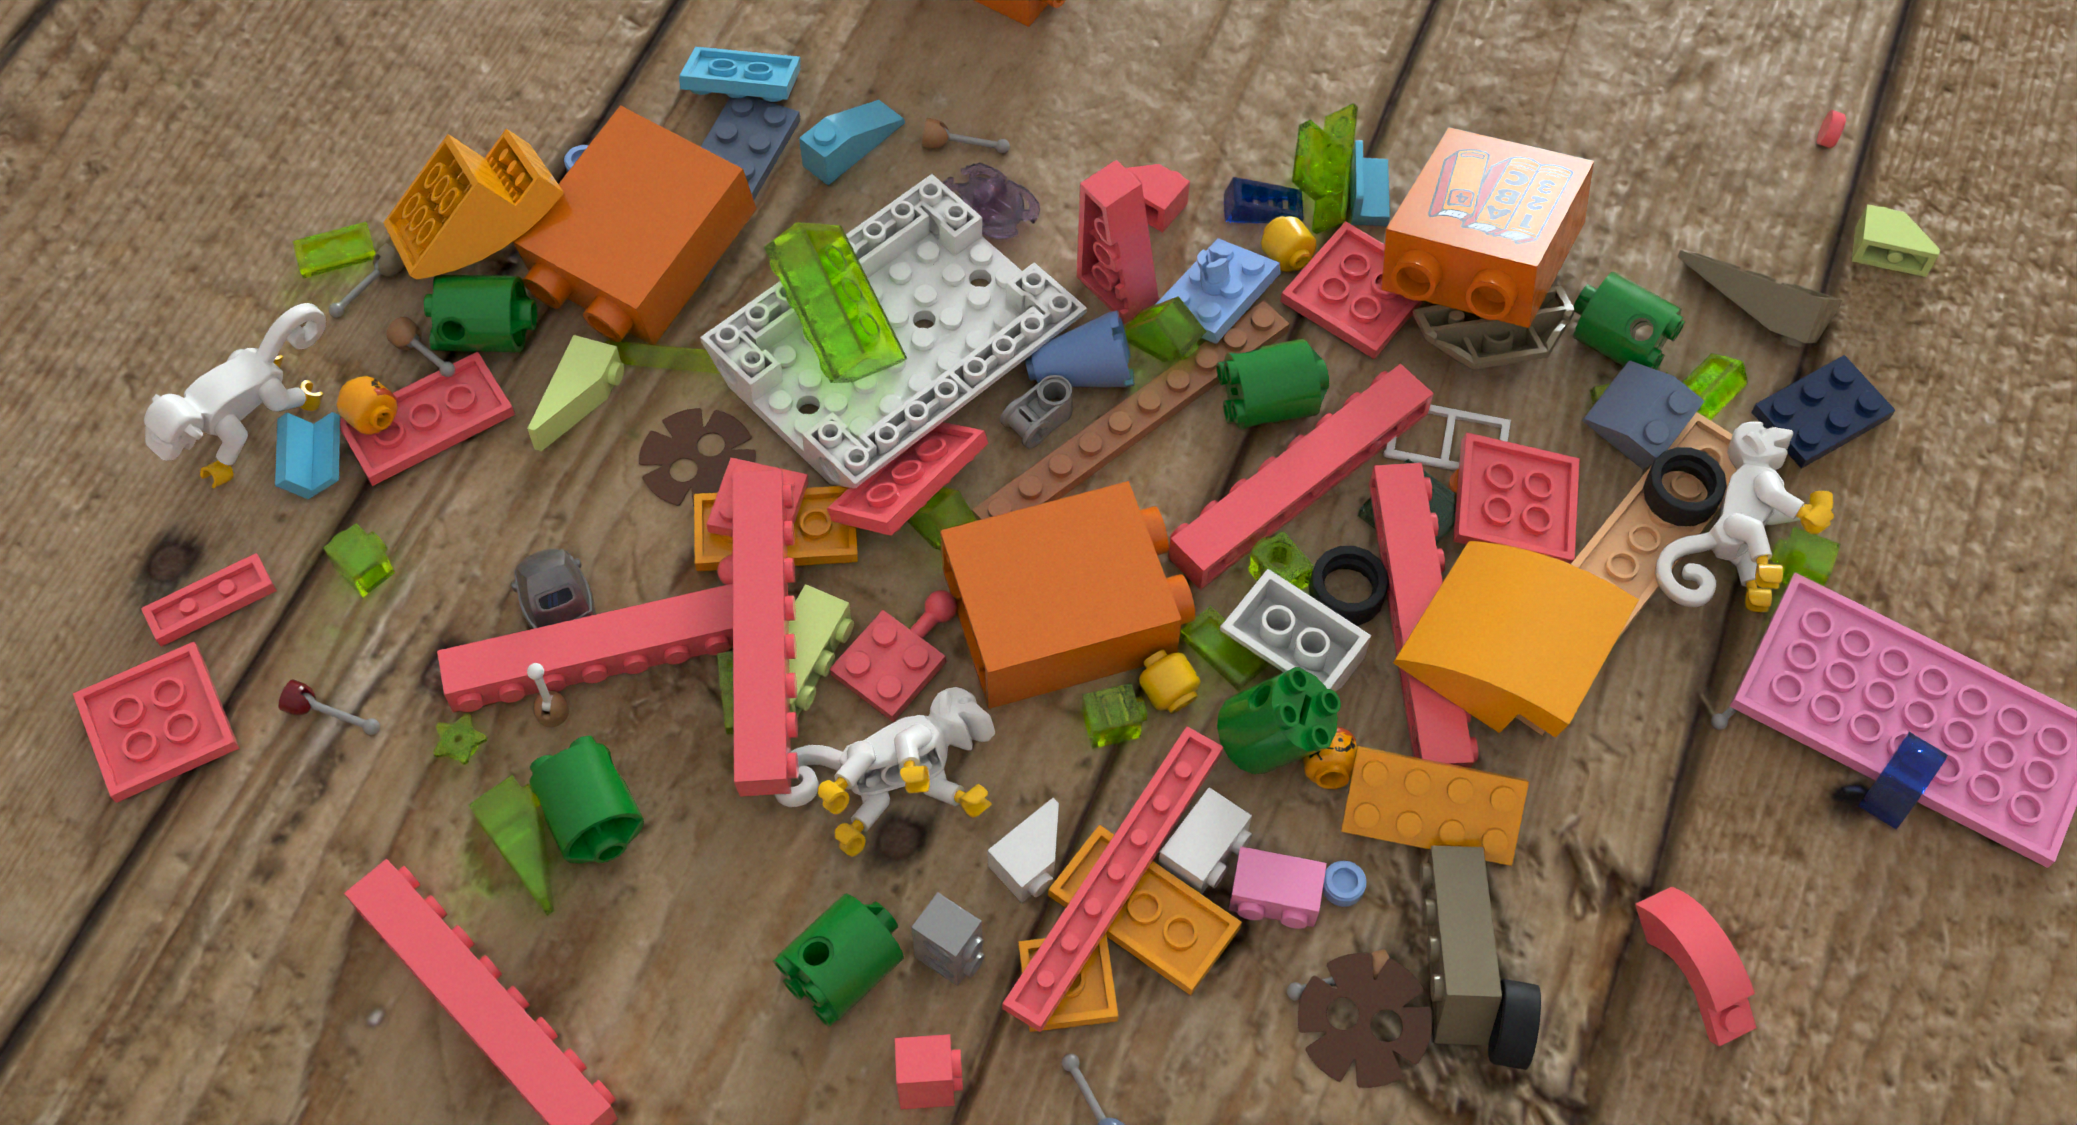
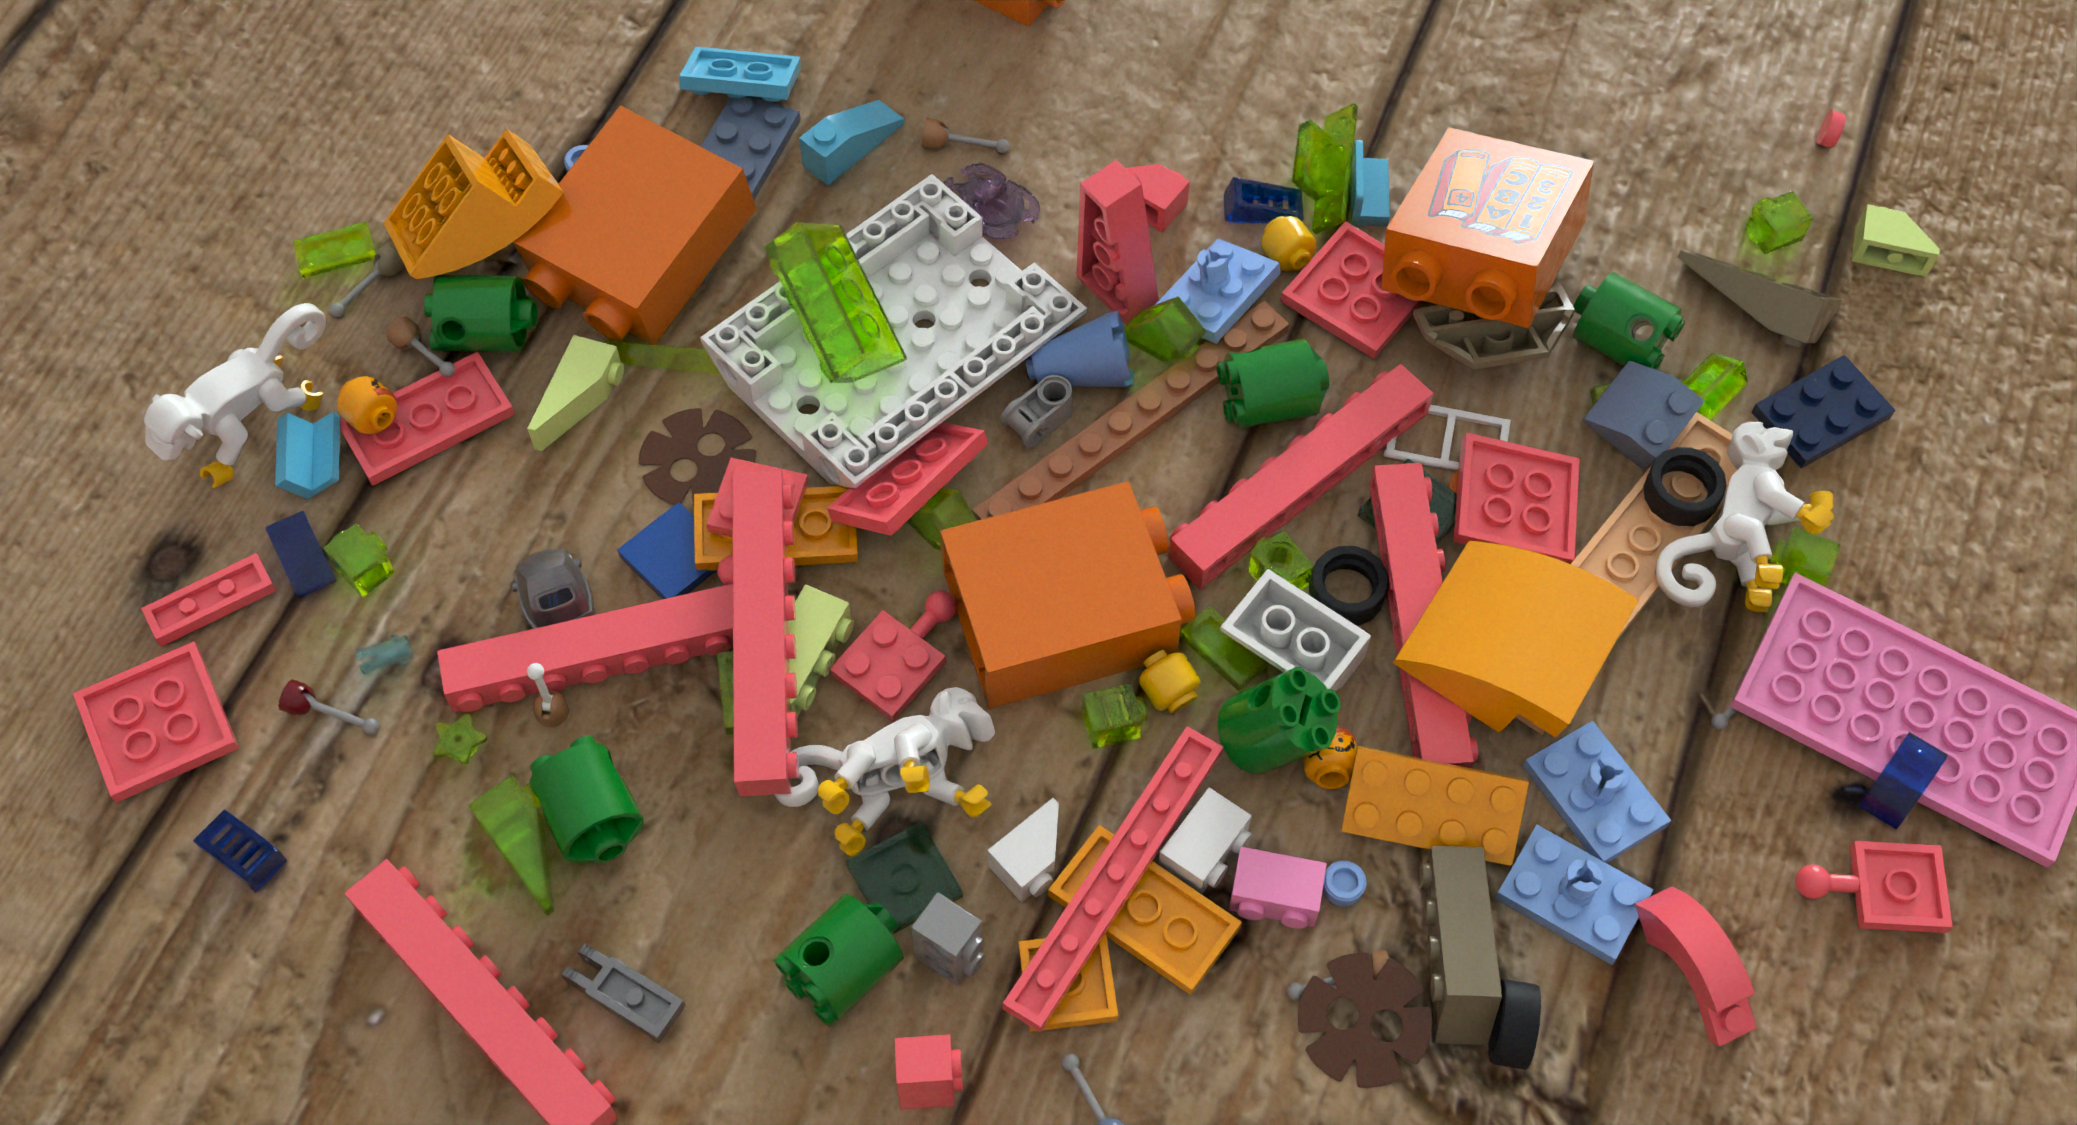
(260, 869): none -> clear blue slope
(300, 554): none -> clear blue slope
(386, 654): none -> clear light blue pin
(626, 994): none -> flat silver hinge
(666, 554): none -> blue tile
(904, 874): none -> clear green tile
(1573, 894): none -> light blue plate
(1596, 793): none -> light blue plate
(1778, 222): none -> clear neon green brick
(1892, 884): none -> coral plate

